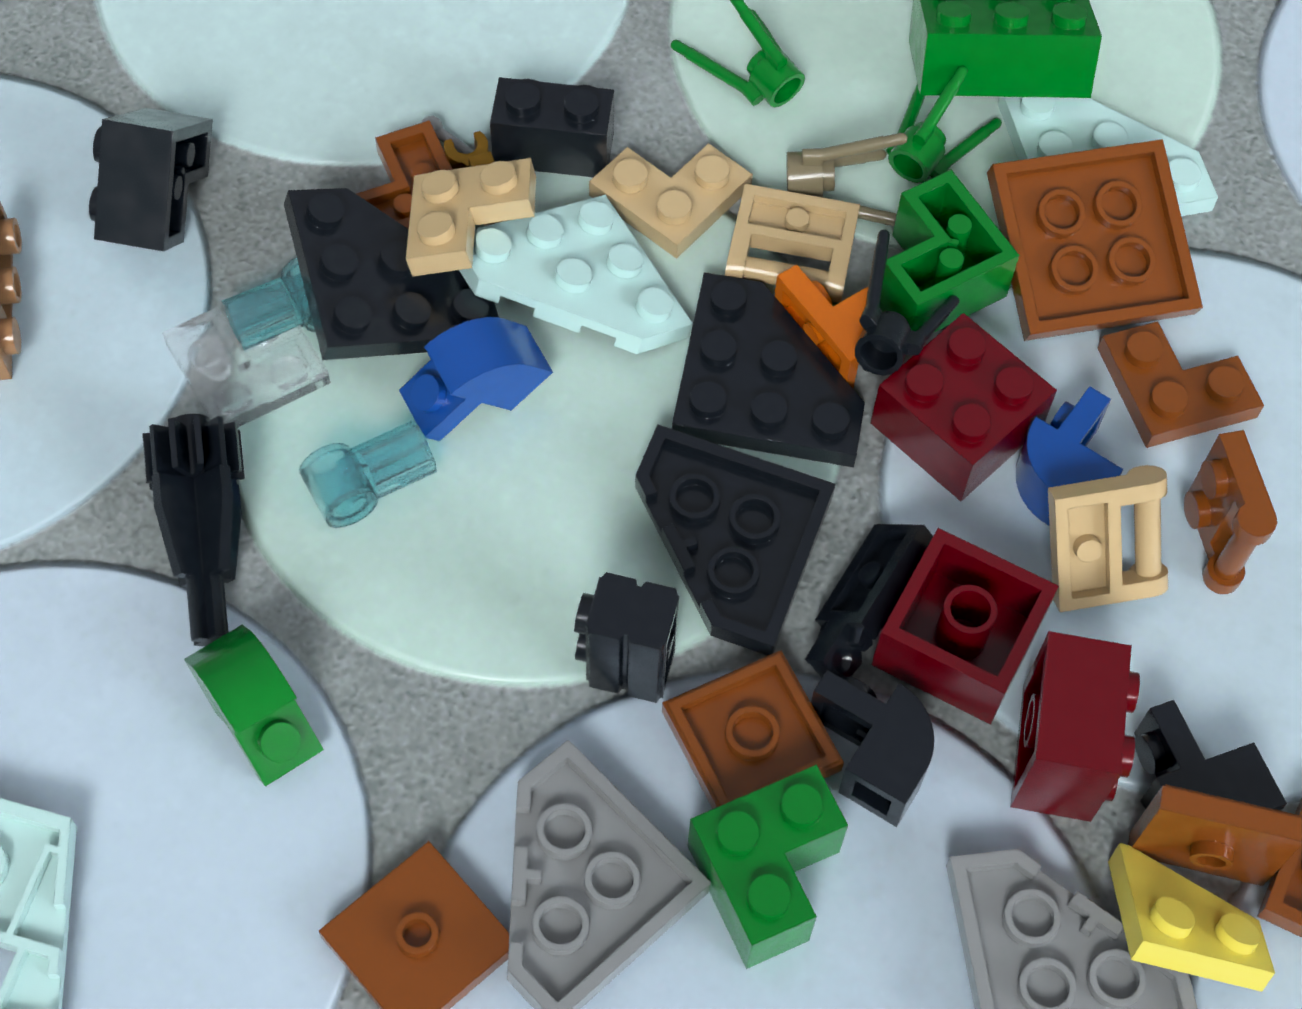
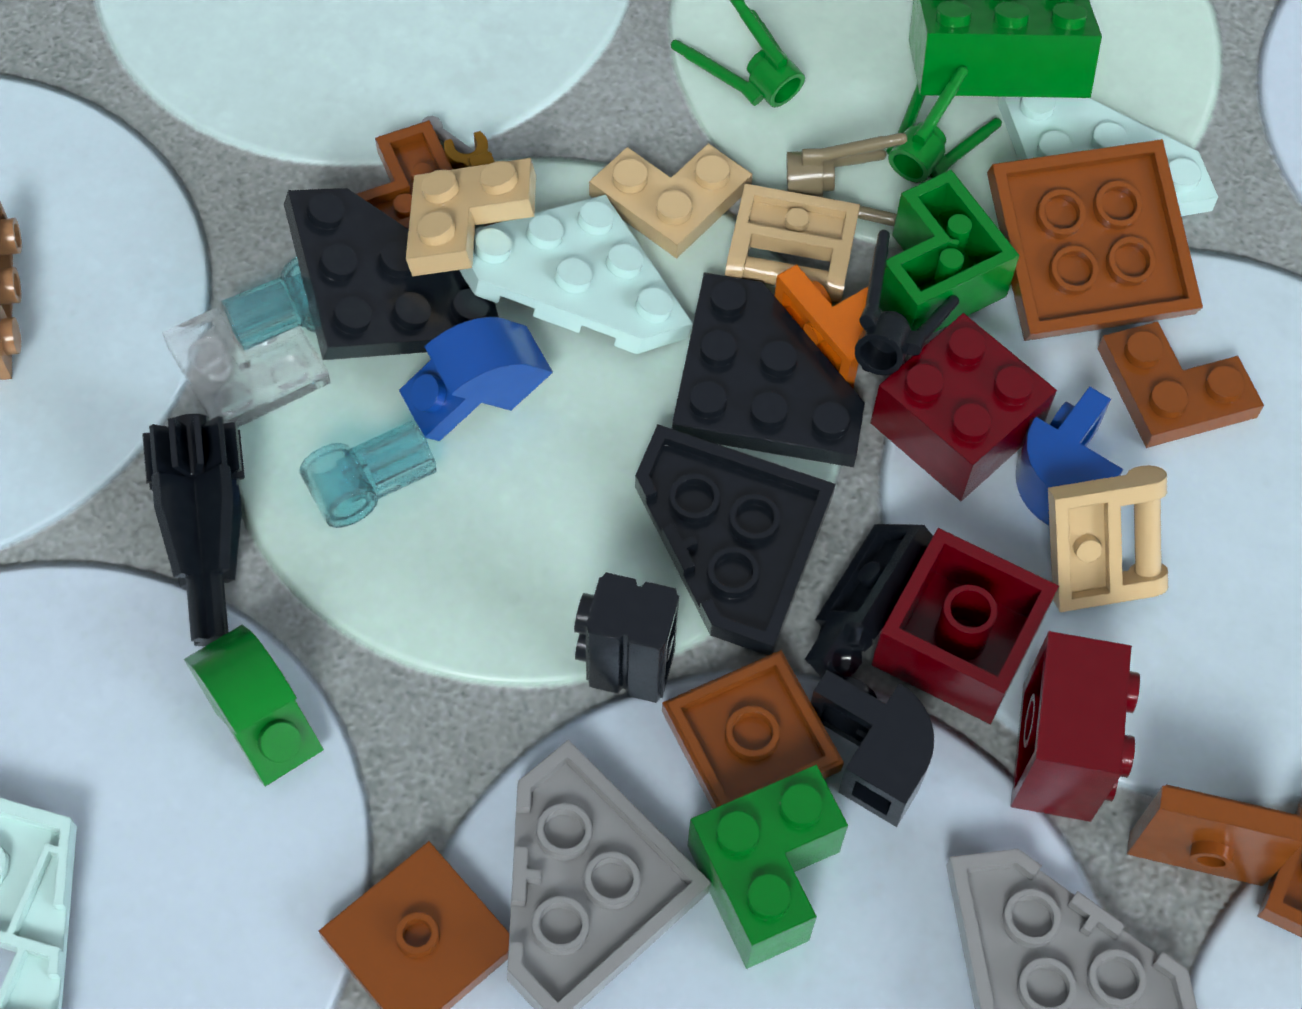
(145, 176): black brick -> none
(554, 125): black brick -> none
(1171, 752): black brick -> none
(1186, 926): light yellow wing -> none
(1229, 510): dark orange plate -> none

